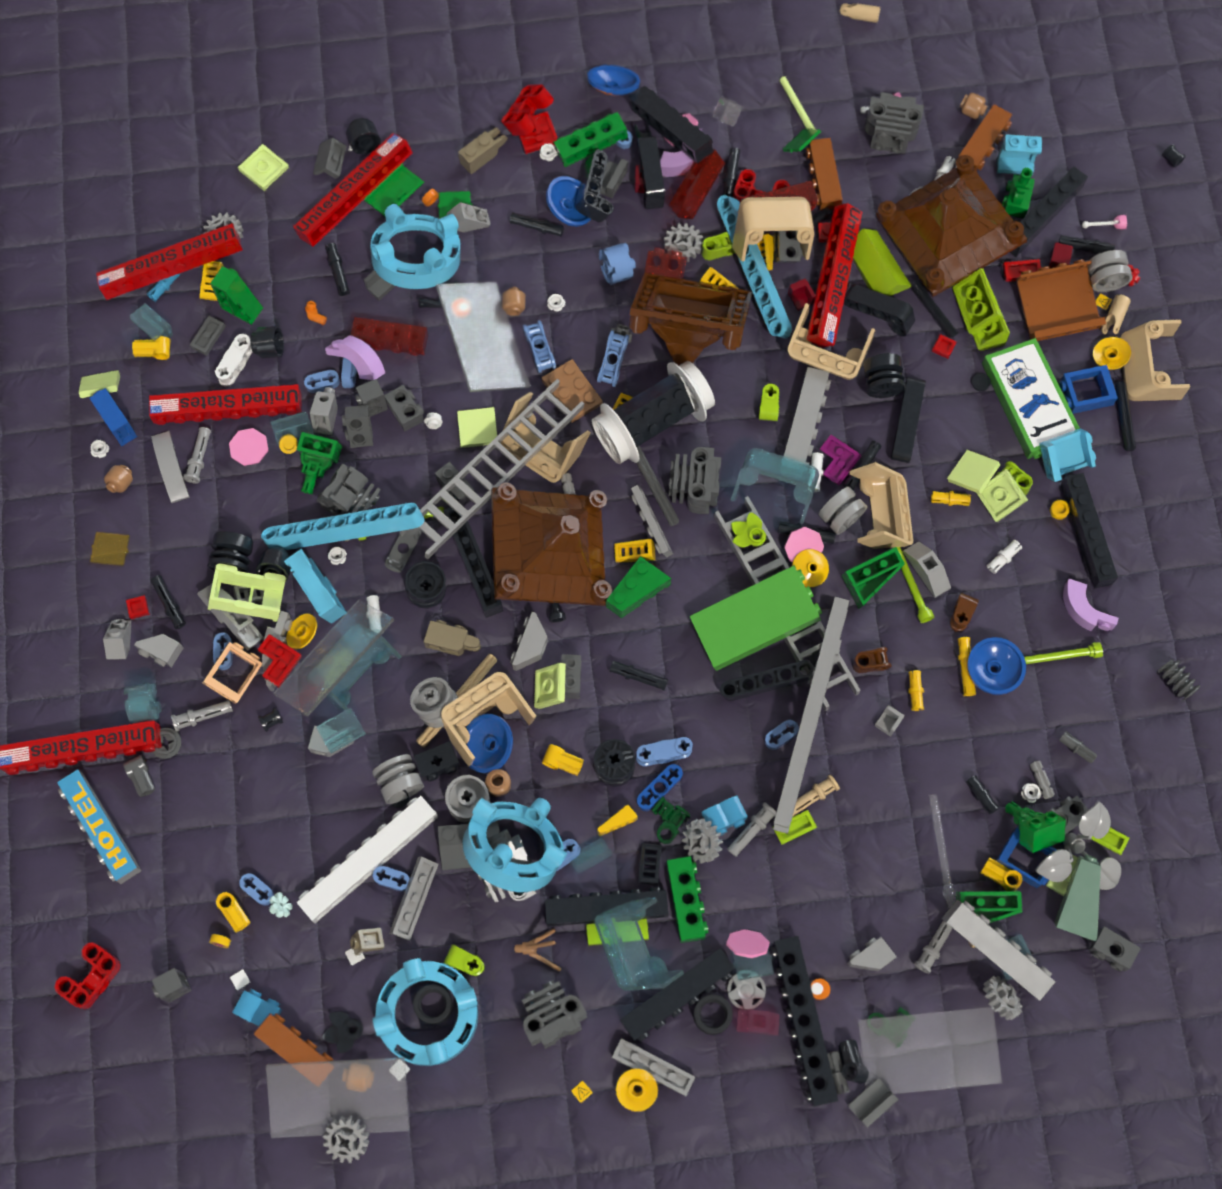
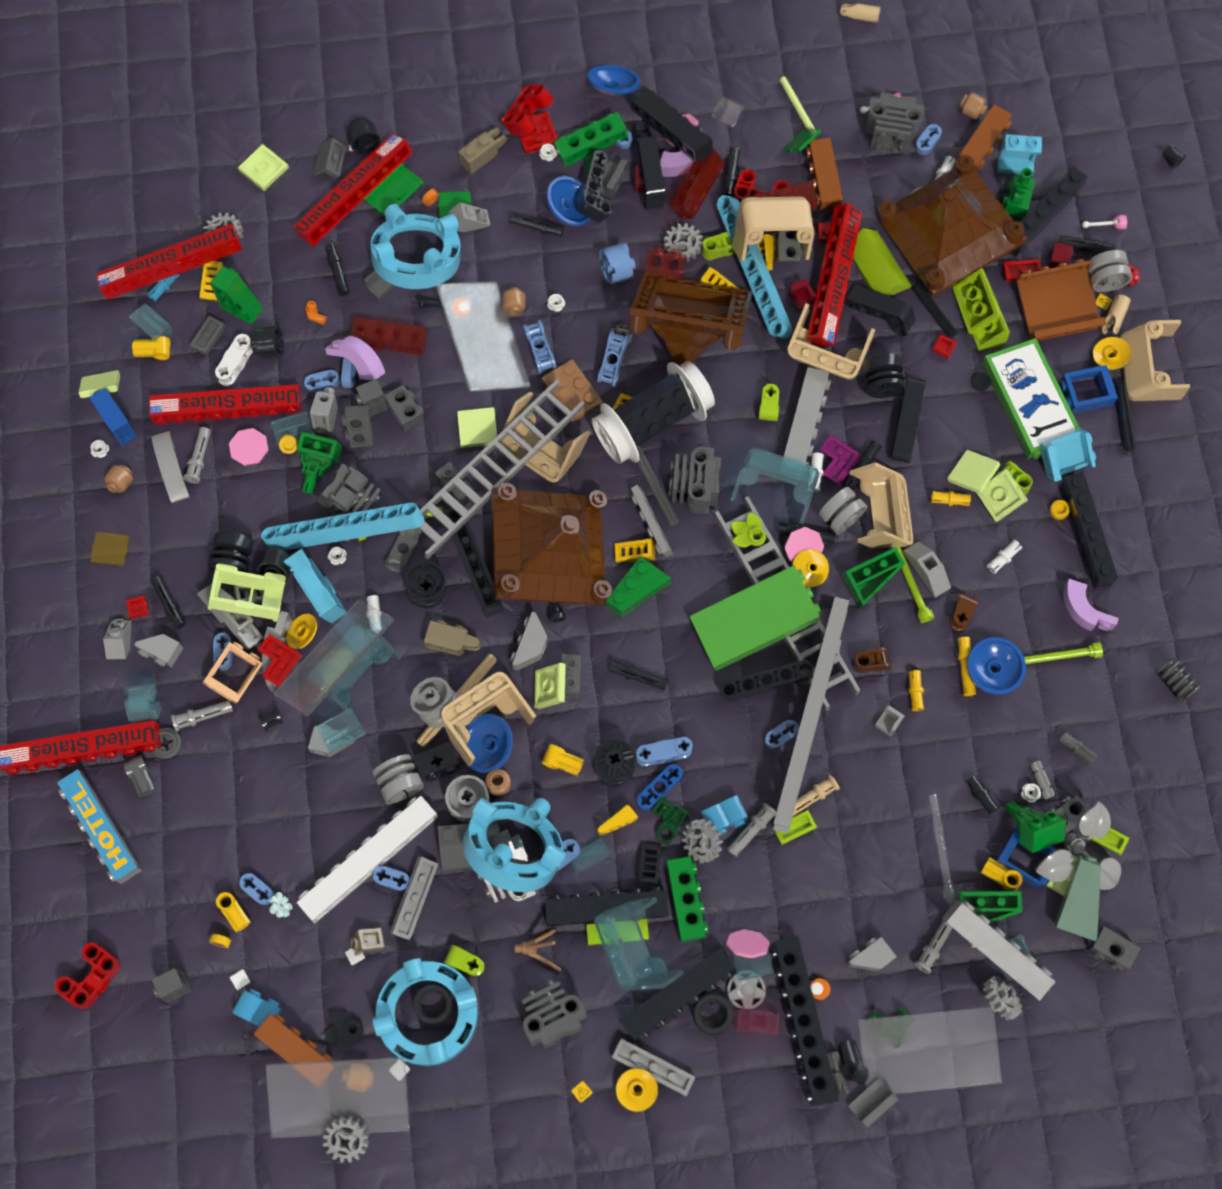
(433, 420): white plate -> none
(568, 486): light grey axle -> none
(931, 141): none -> medium blue beam

